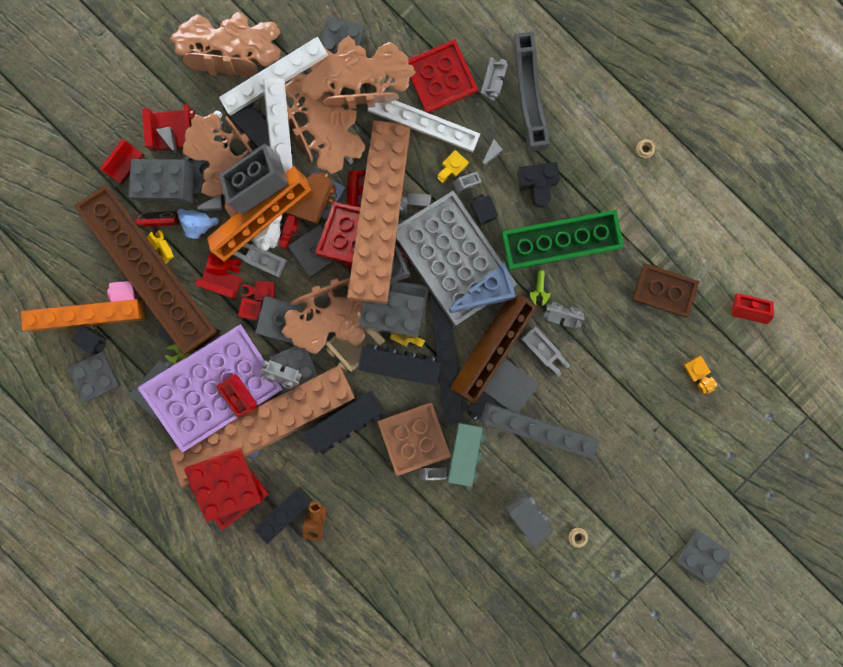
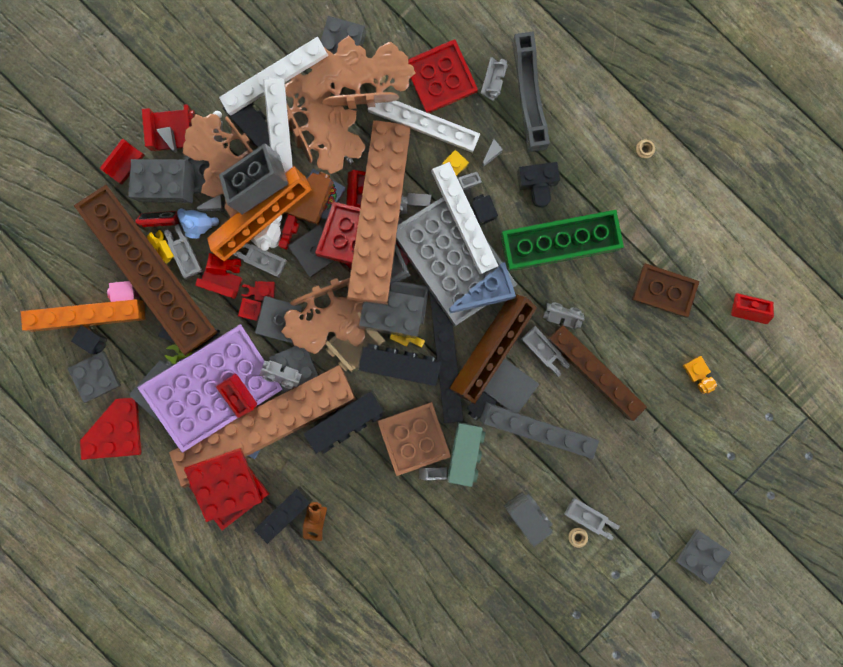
(114, 432): none -> red plate
(183, 253): none -> light grey hinge
(231, 39): nougat plant -> none
(464, 218): none -> white plate
(539, 289): lime bar -> none
(589, 518): none -> light grey hinge
(597, 373): none -> reddish brown brick

